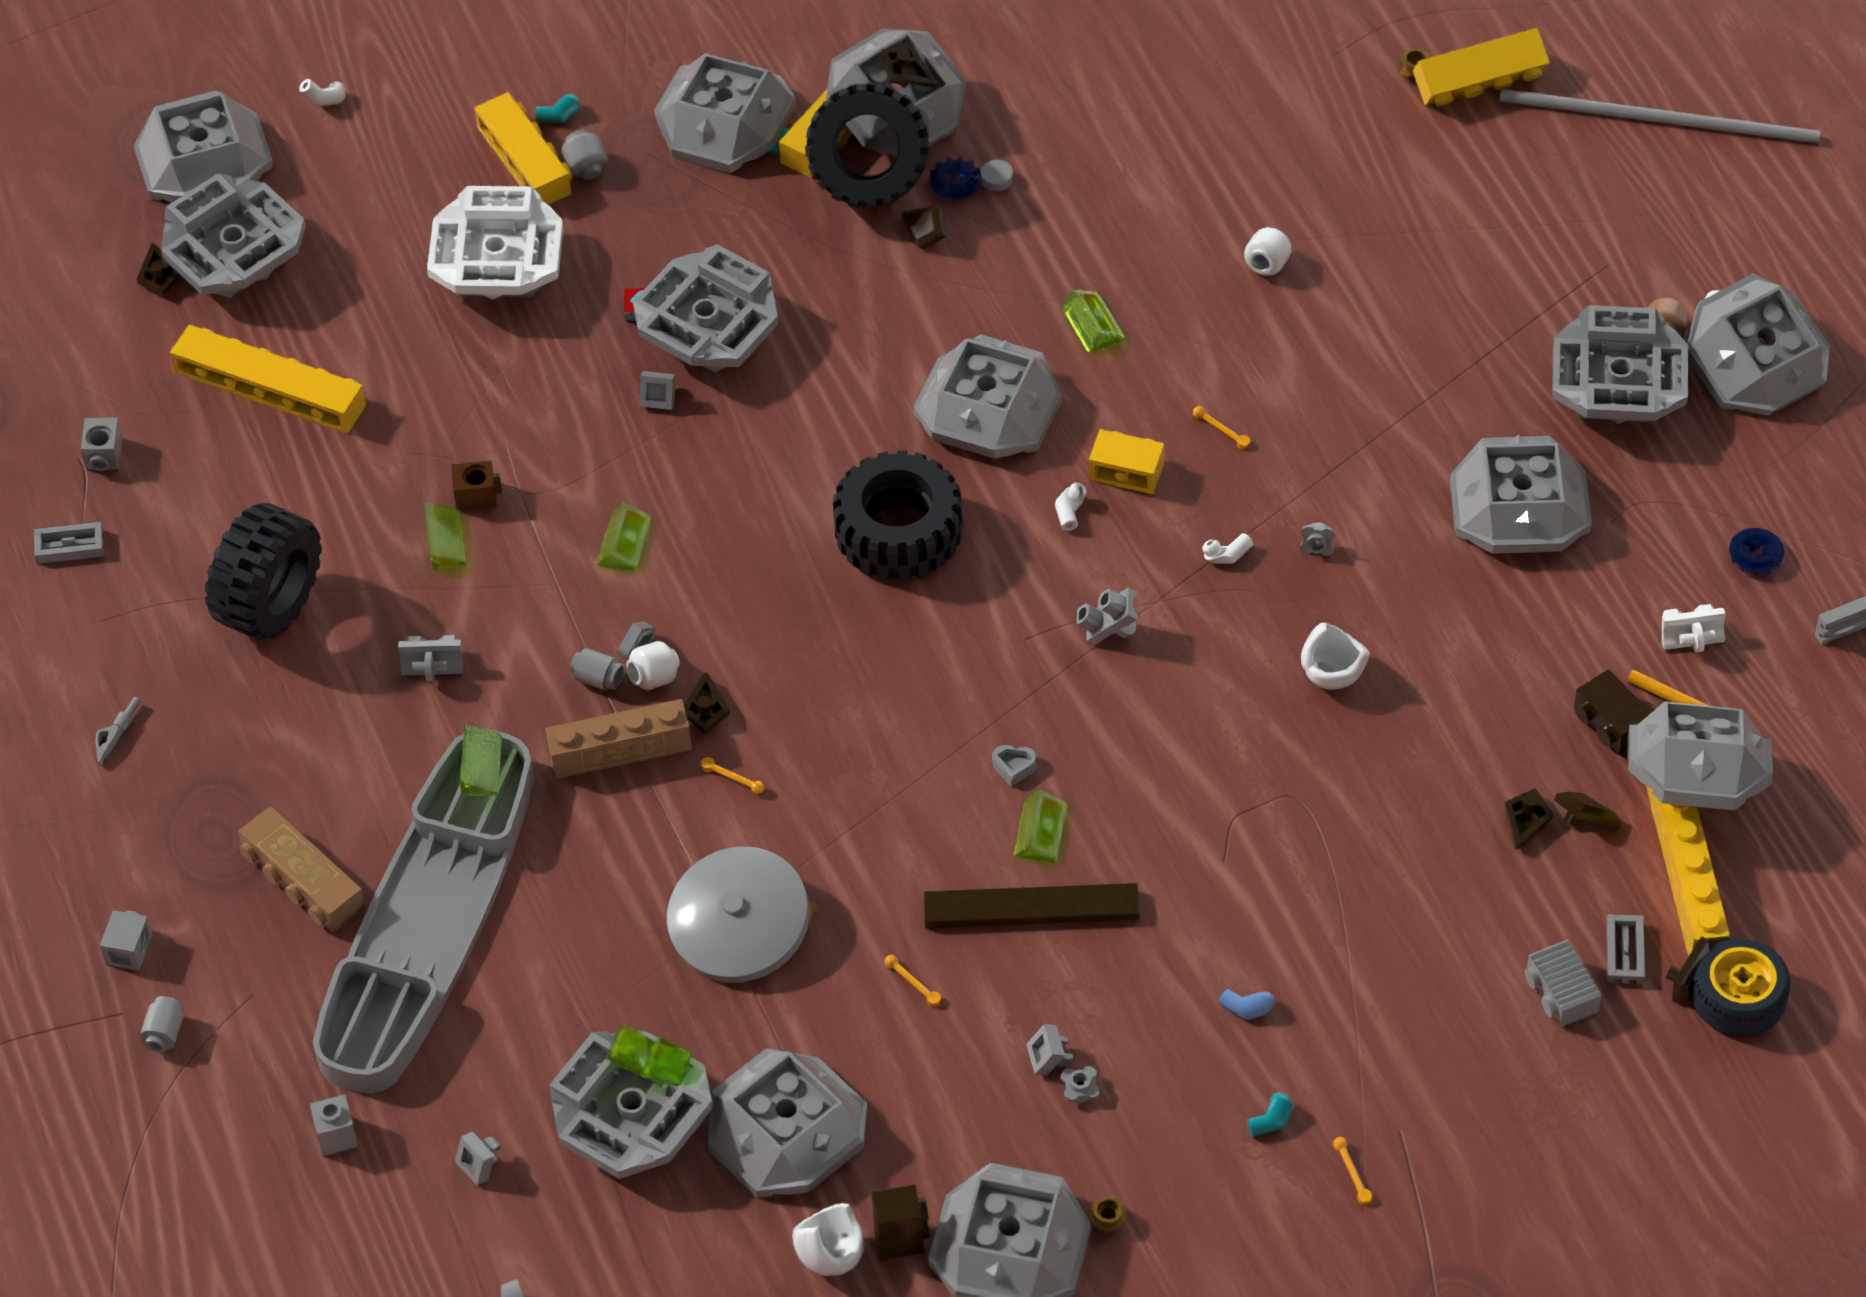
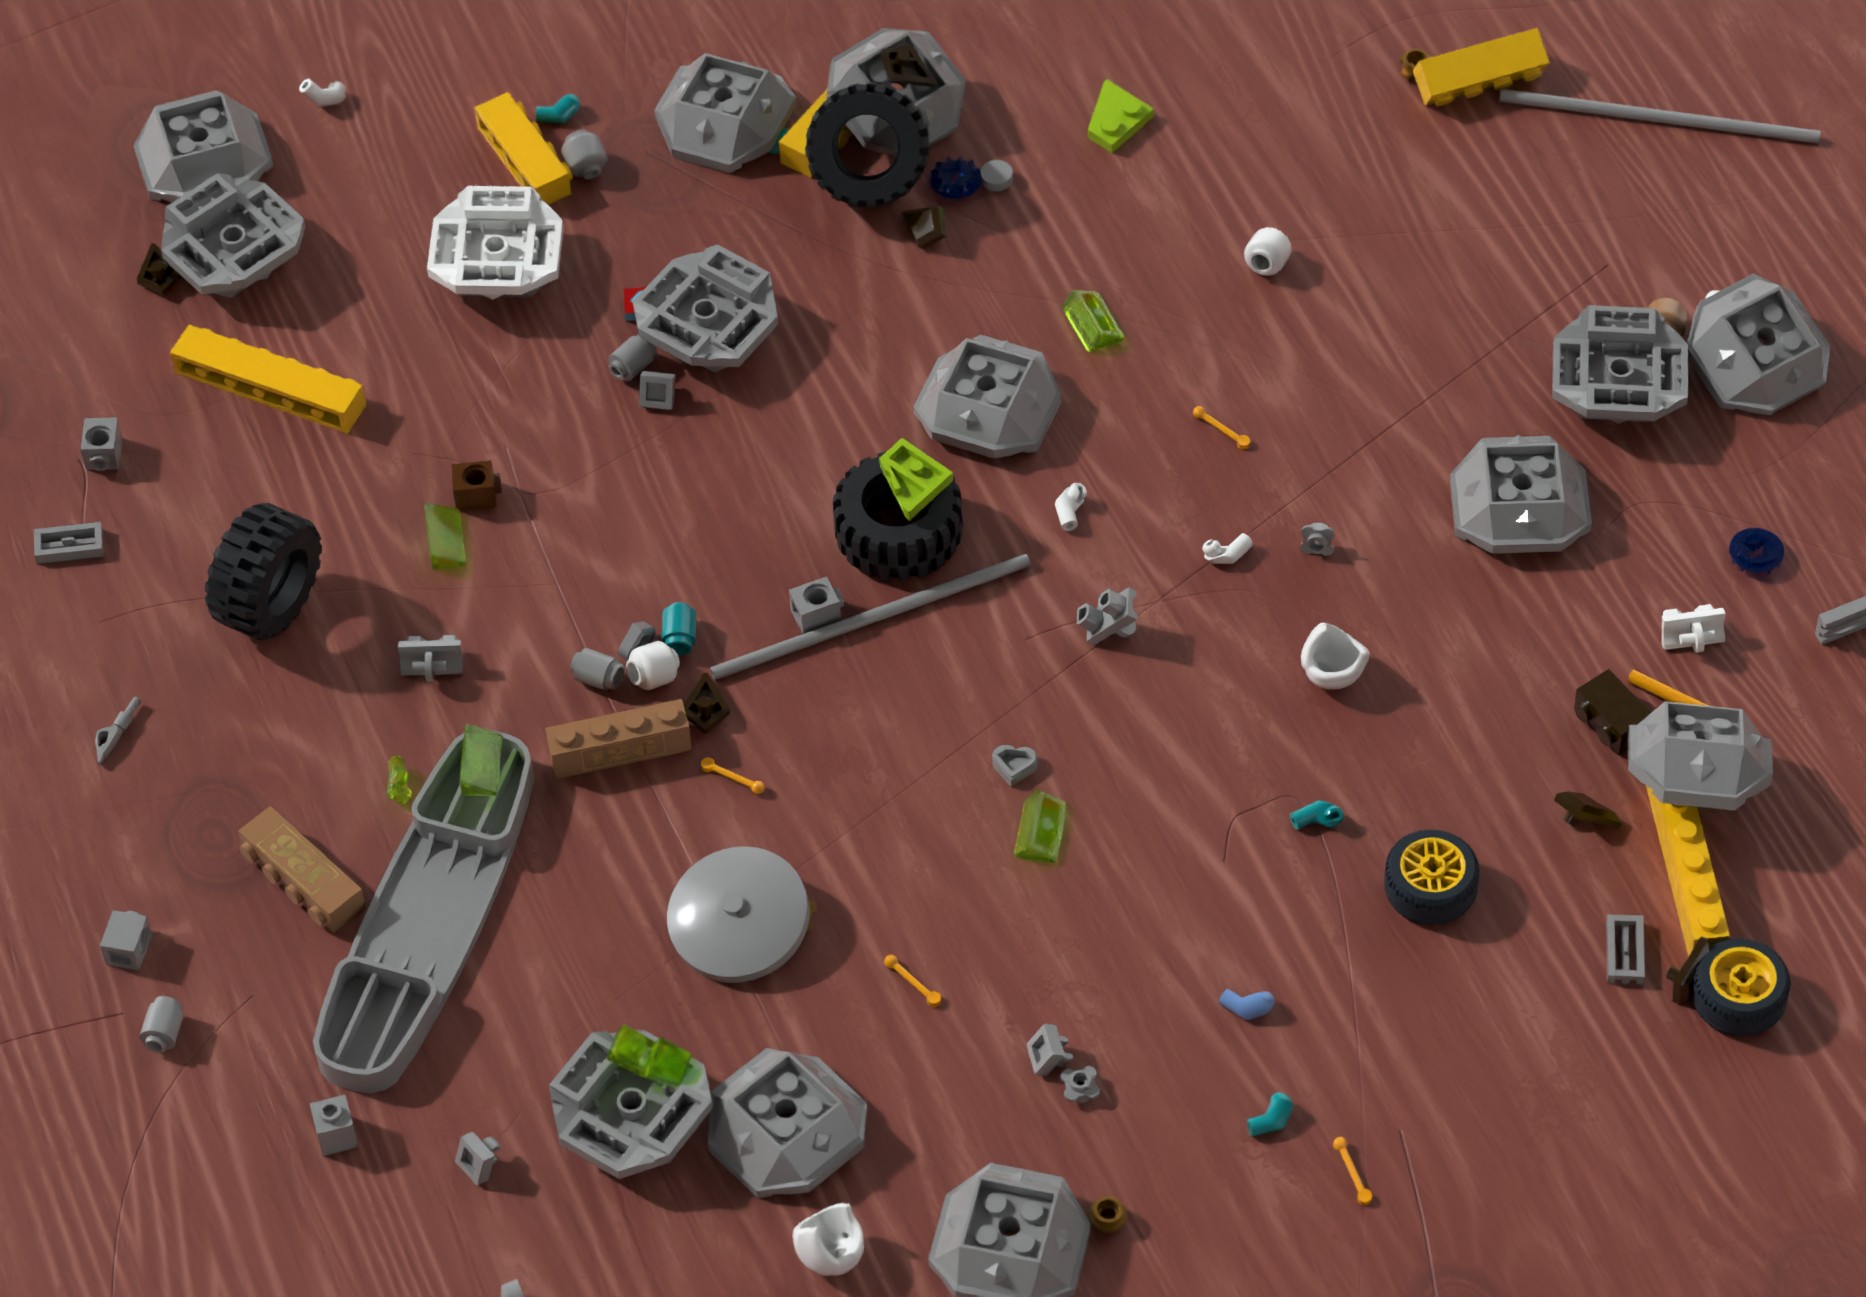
(398, 780): none -> clear neon green arm
(624, 538): clear neon green slope -> none
(631, 358): none -> light grey brick
(679, 627): none -> teal brick
(805, 606): none -> light grey brick
(870, 616): none -> light grey piece
(899, 1222): dark brown brick -> none
(913, 476): none -> lime wing
(1031, 905): dark brown tile -> none
(1117, 117): none -> lime wing
(1126, 461): yellow brick -> none
(1319, 813): none -> teal arm
(1431, 877): none -> black wheel
(1526, 816): dark brown piece -> none
(1563, 983): light grey brick -> none

